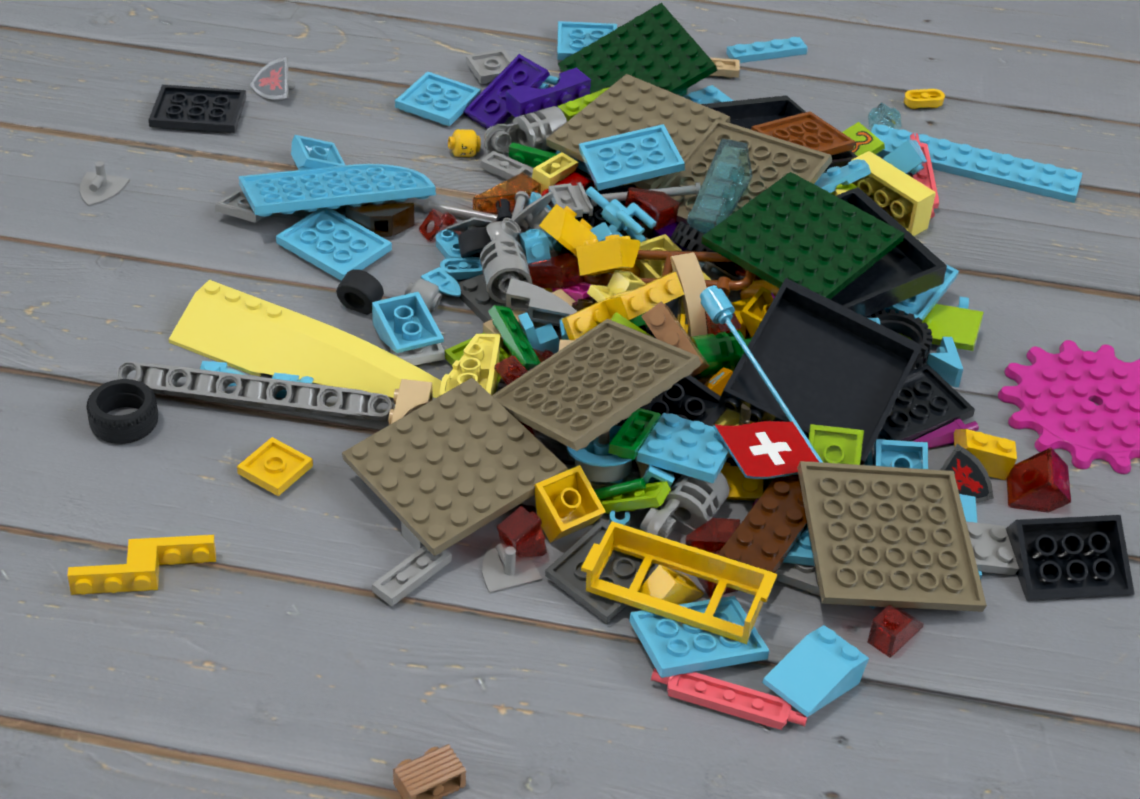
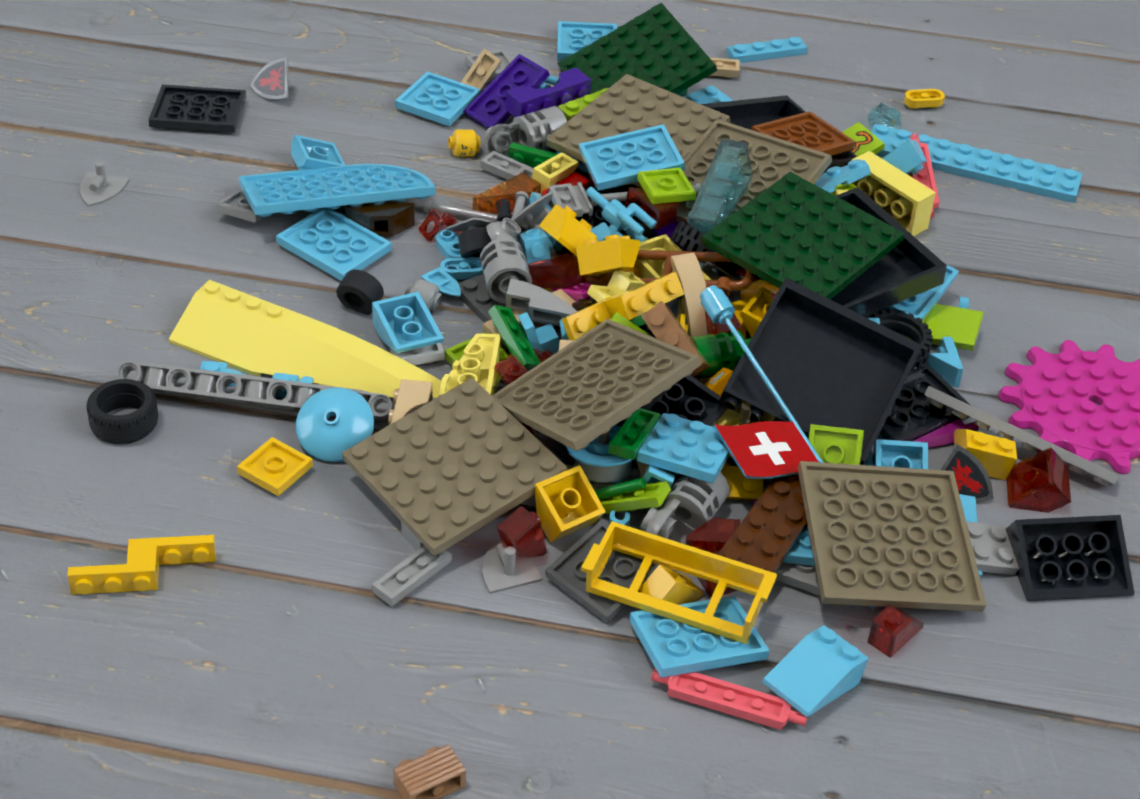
(326, 438): none -> medium azure dish
(482, 70): none -> tan plate
(666, 185): none -> lime tile
(1029, 440): none -> light grey plate

